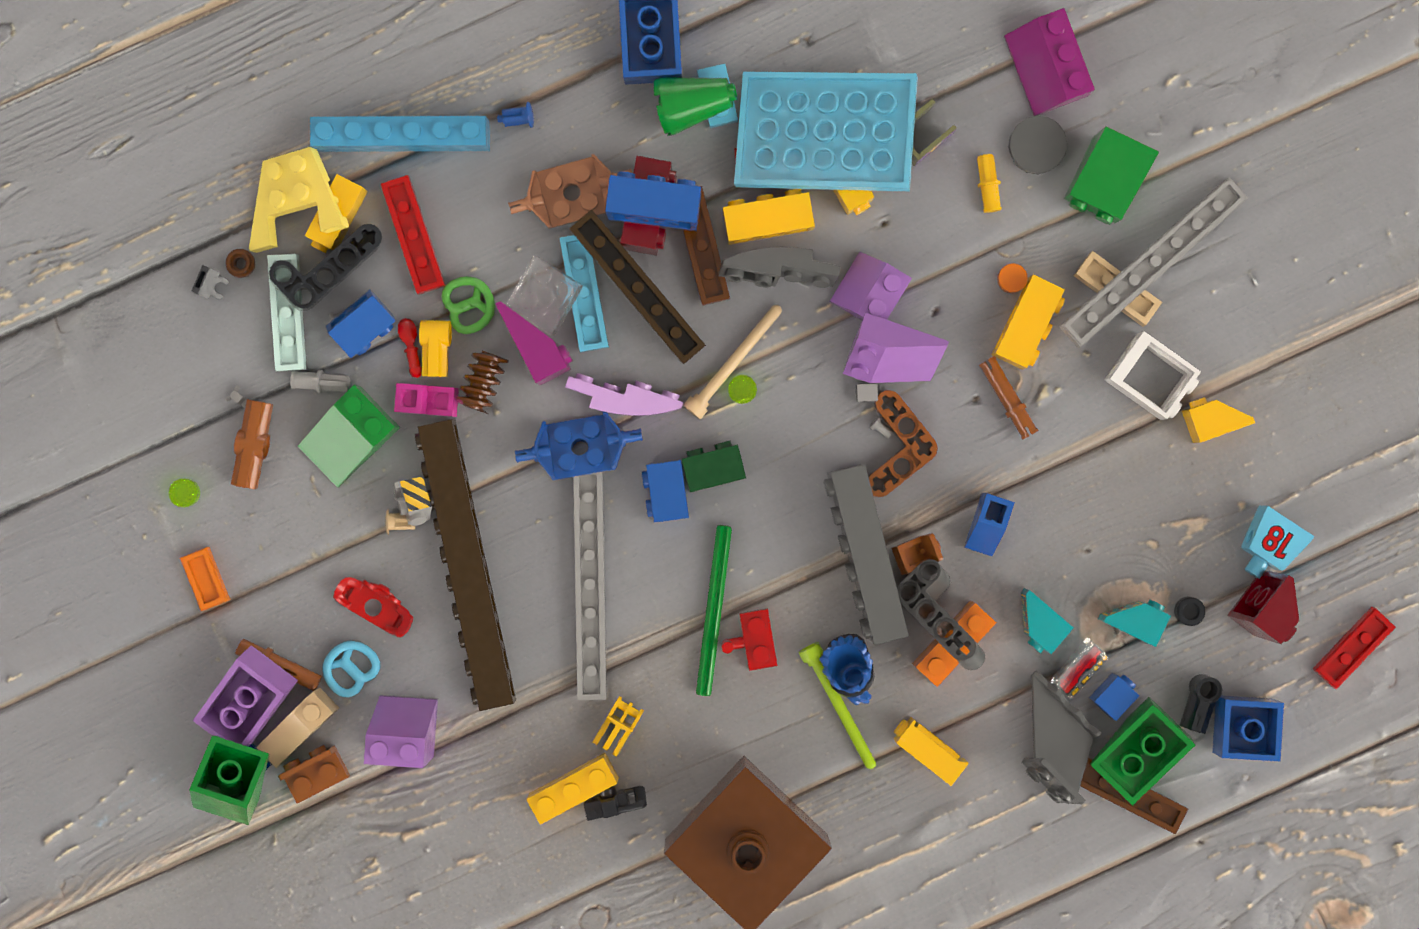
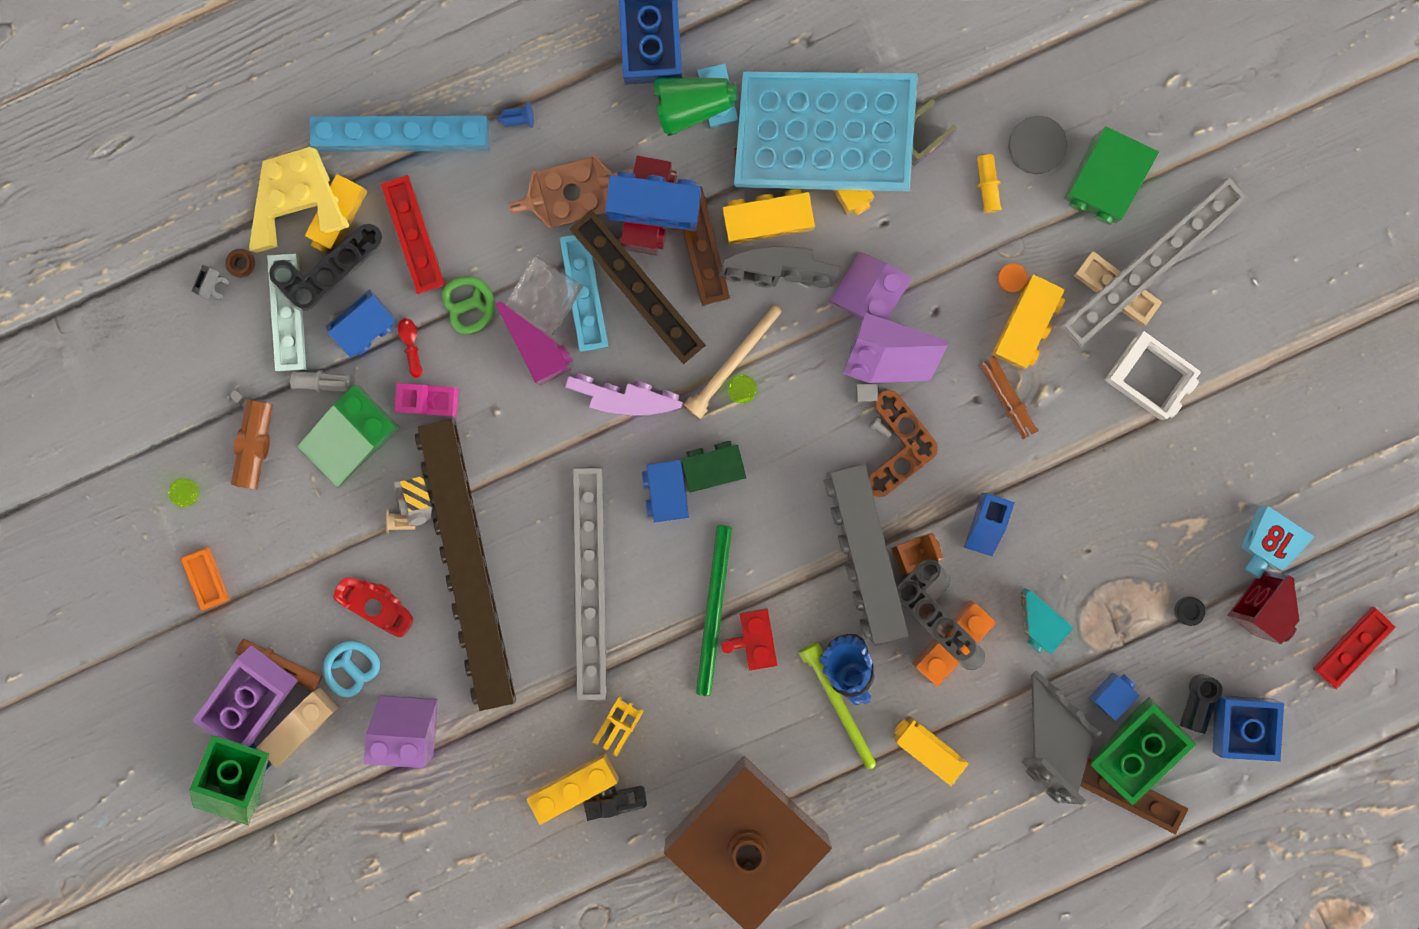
(314, 774): dark orange bracket -> none
(435, 339): yellow piece -> none
(481, 381): reddish brown piece -> none
(556, 441): blue plate -> none
(1049, 62): magenta slope -> none
(1079, 668): slope -> none
(1139, 620): teal slope -> none
(1213, 419): yellow slope -> none

